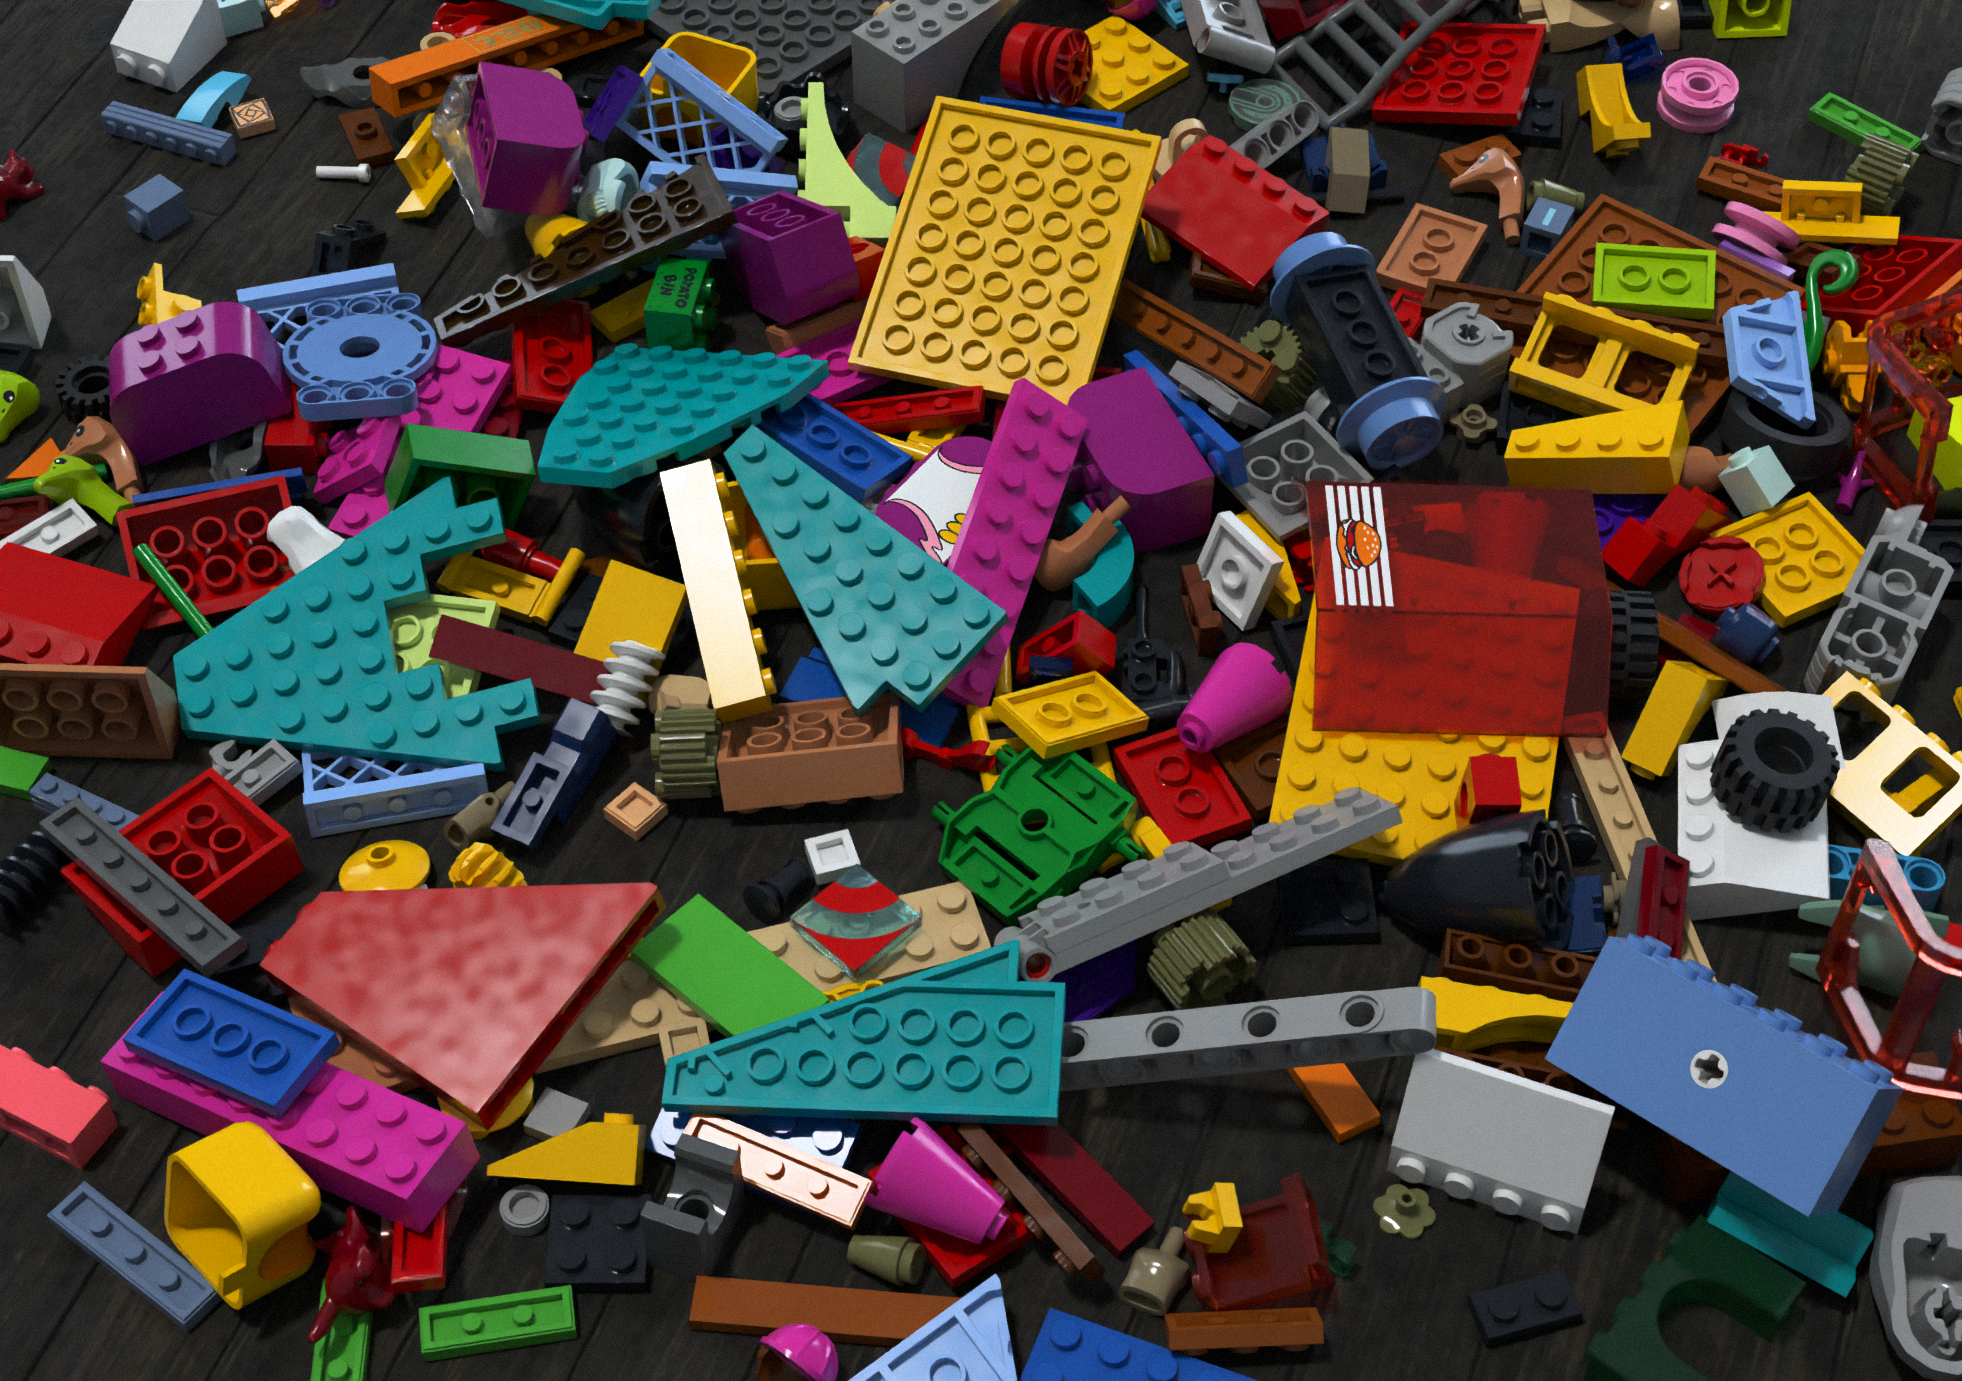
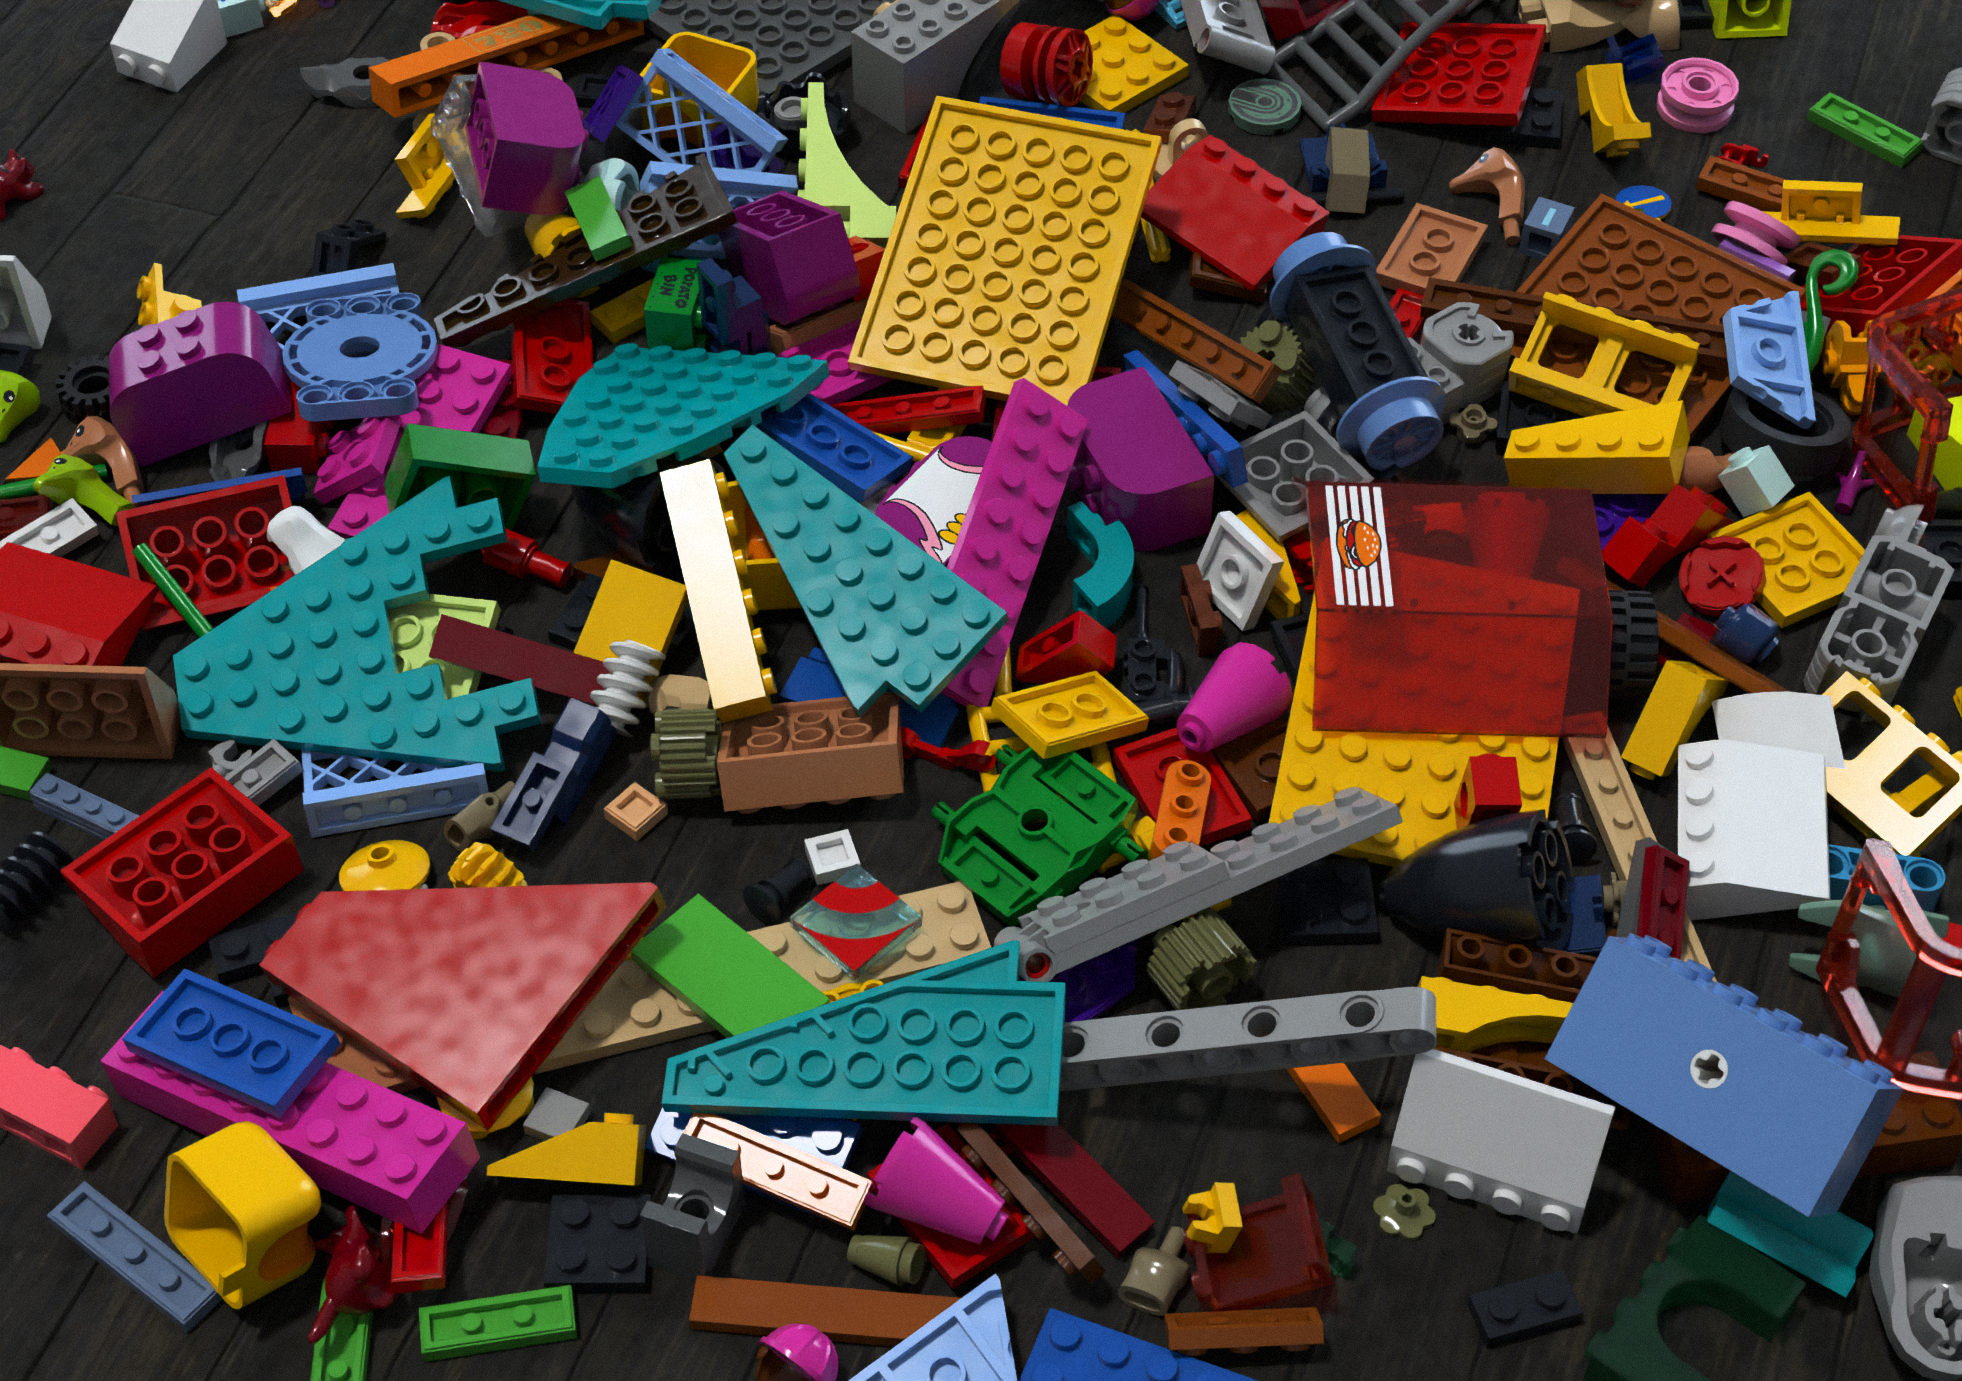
(143, 887): dark grey plate -> none
(156, 207): sand blue brick -> none
(168, 133): sand blue piece -> none
(219, 91): medium azure slope -> none
(252, 118): light nougat tile -> none
(362, 172): white piece -> none
(366, 137): reddish brown plate -> none
(516, 592): yellow plate -> none
(525, 1210): light grey tile -> none
(598, 218): none -> bright green tile
(682, 1037): tan plate -> none
(732, 311): none -> dark blue plate
(882, 168): tile -> none
(1048, 669): clear blue tile -> none
(1066, 559): nougat animal -> none
(1168, 112): none -> copper plate
(1181, 806): none -> orange plate
(1224, 79): medium azure piece -> none
(1278, 133): light grey beam -> none
(1459, 160): dark orange plate -> none
(1555, 192): olive cone -> none
(1650, 199): none -> blue piece
(1655, 280): lime plate -> none
(1767, 797): black tyre -> none
(1883, 173): olive brick -> none

